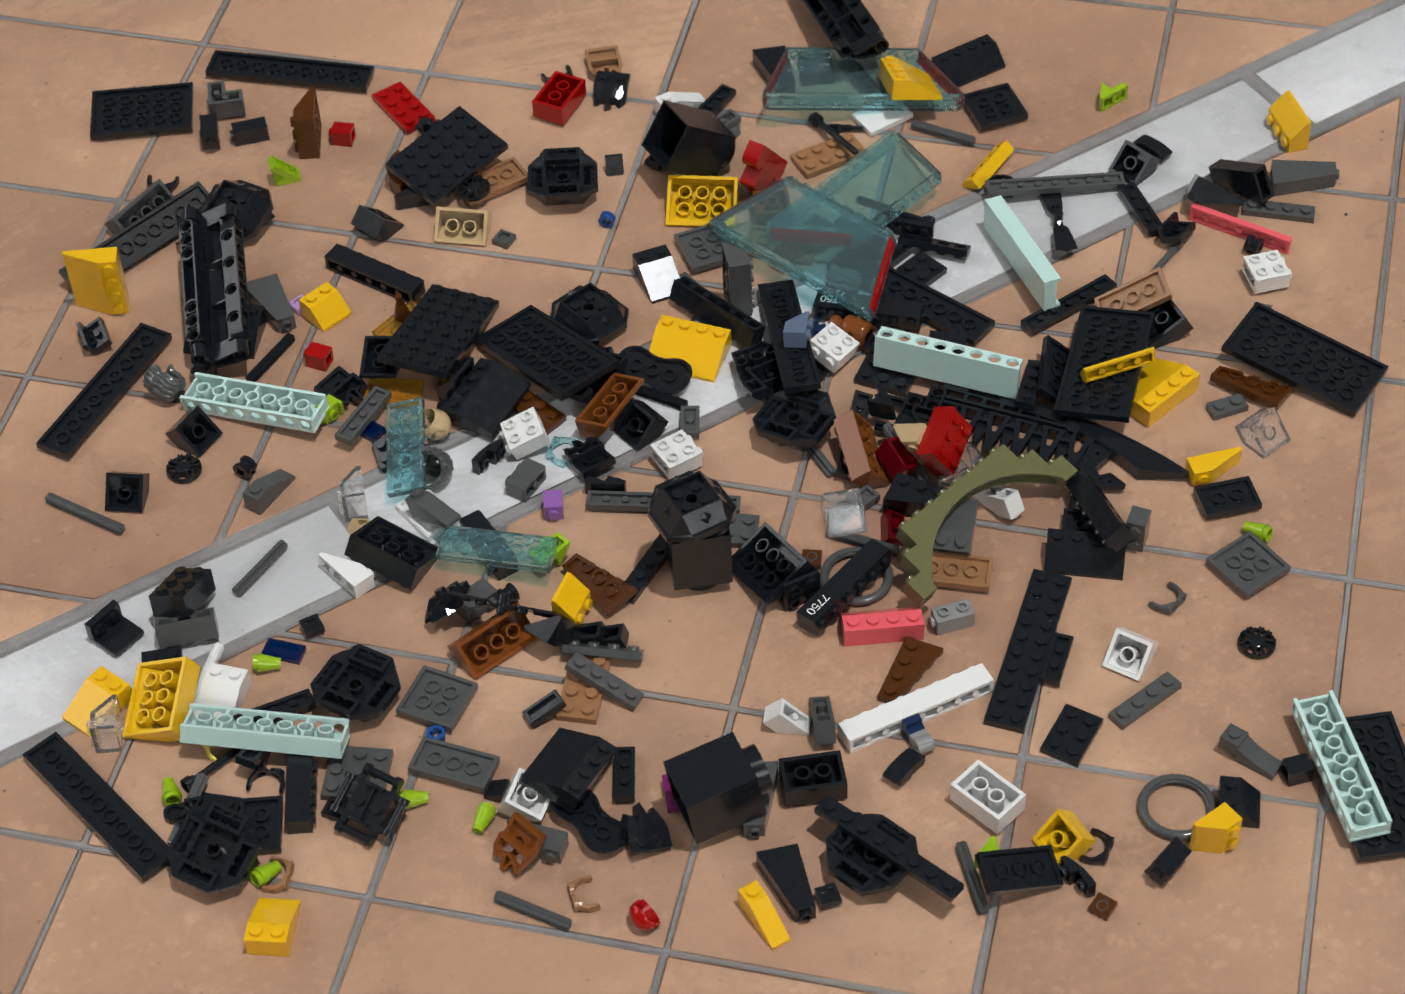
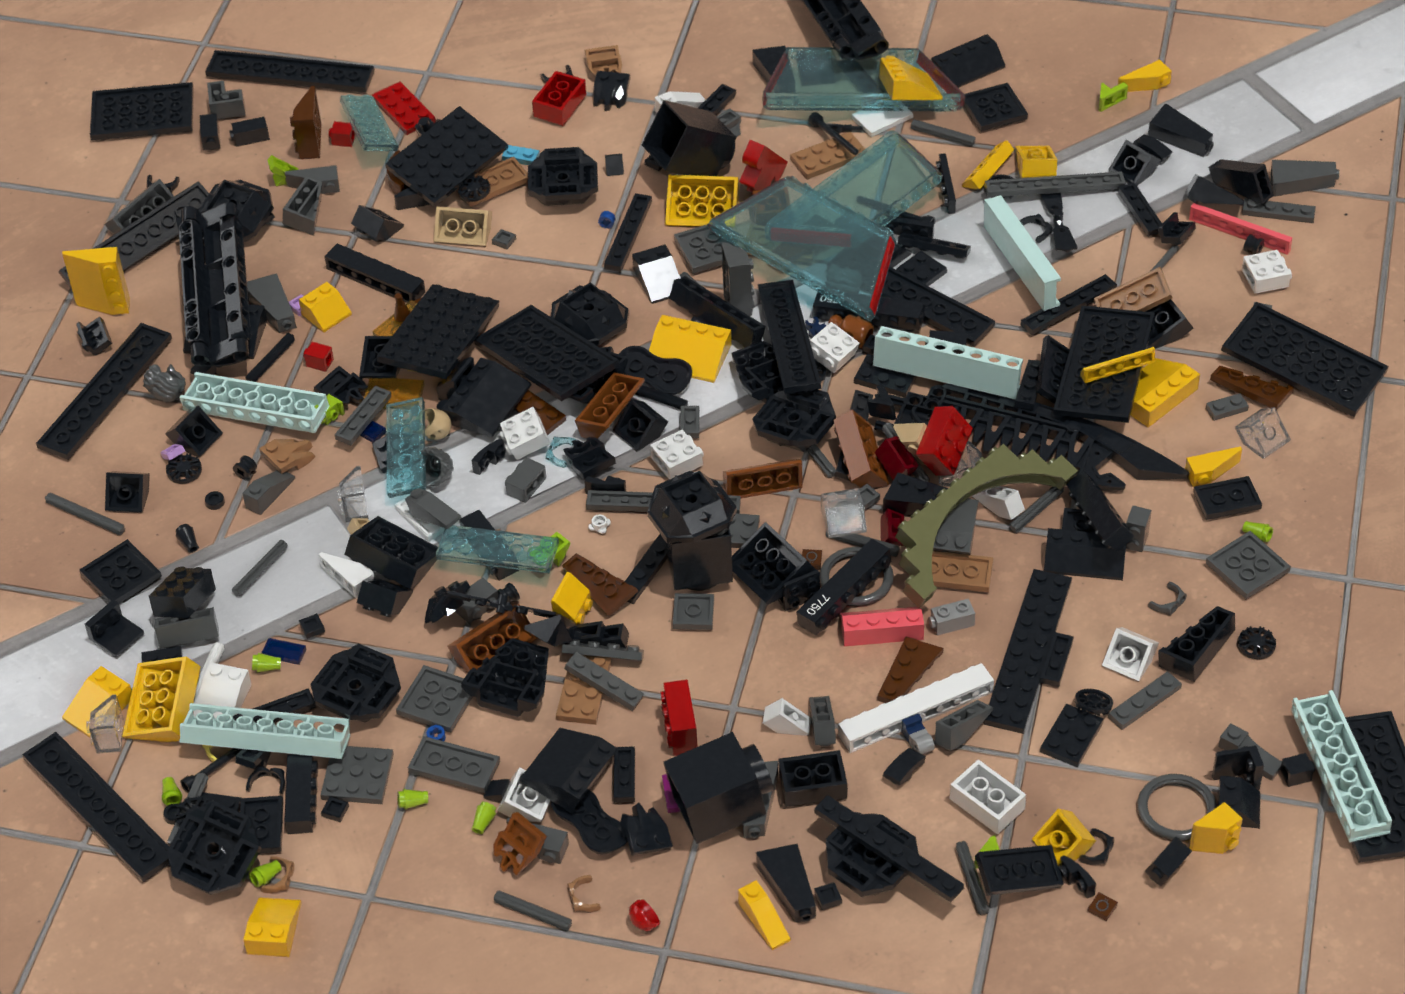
(120, 572): none -> black plate
(172, 451): none -> lavender tile
(186, 536): none -> black cone
(214, 500): none -> black tile
(287, 453): none -> medium nougat plate
(304, 205): none -> dark grey wedge
(327, 175): none -> dark grey slope
(368, 123): none -> clear light blue plate
(369, 805): black brick -> none
(383, 596): none -> black slope
(511, 679): none -> black wedge
(522, 155): none -> medium azure plate
(544, 708): black tile -> none
(553, 504): medium lavender brick -> none
(599, 523): none -> white plate
(628, 232): none -> black plate
(678, 716): none -> red brick
(693, 611): none -> dark grey plate
(763, 478): none -> dark orange slope
(798, 331): sand blue slope -> none
(947, 187): none -> black plate
(961, 724): none -> dark grey slope
(1033, 510): none -> dark grey axle
(1036, 161): none -> yellow slope
(1038, 219): none -> black cap
(1093, 702): none -> black wheel
(1148, 77): none -> yellow slope
(1180, 131): none -> black slope
(1198, 645): none -> black wedge
(1239, 762): none -> black bracket
(1289, 123): yellow slope -> none

